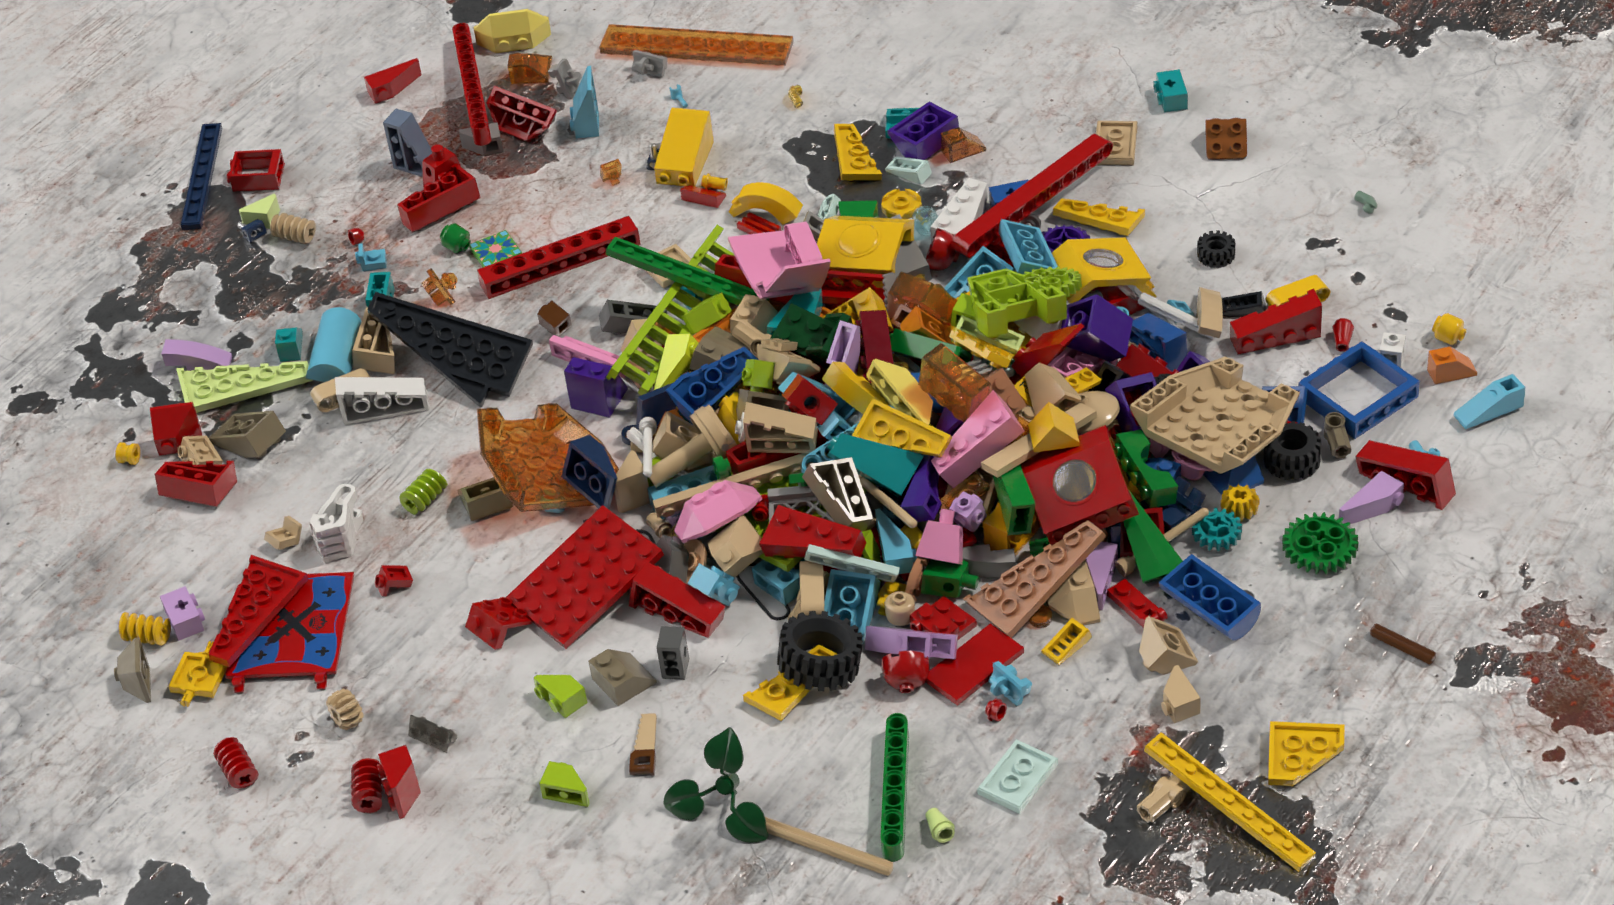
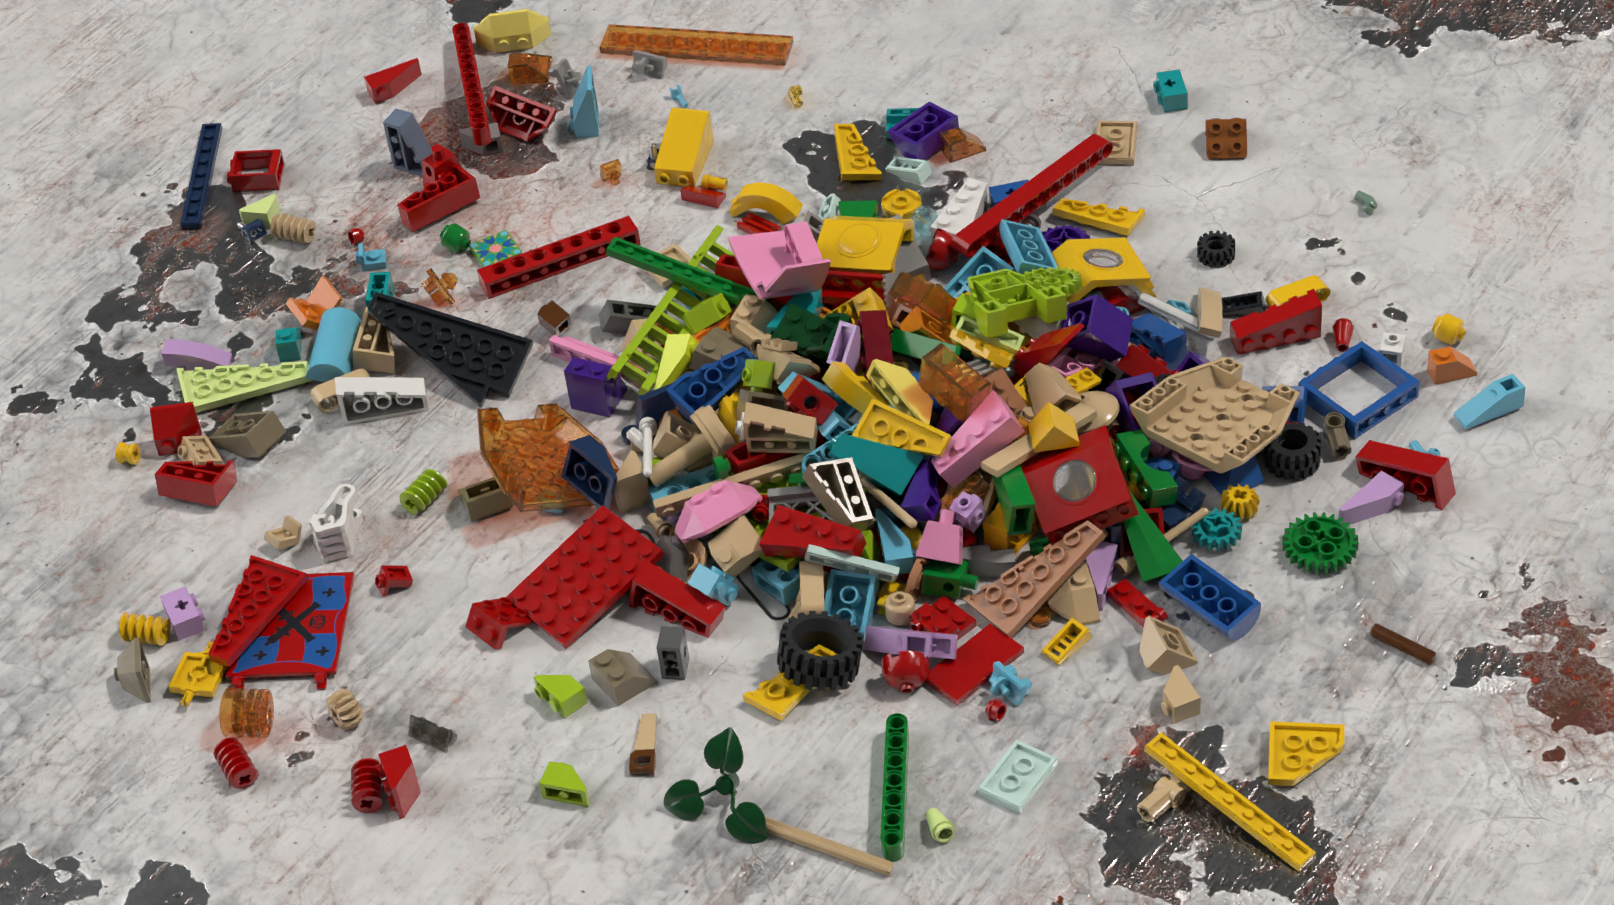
(246, 712): none -> clear orange wheel
(321, 299): none -> orange bracket

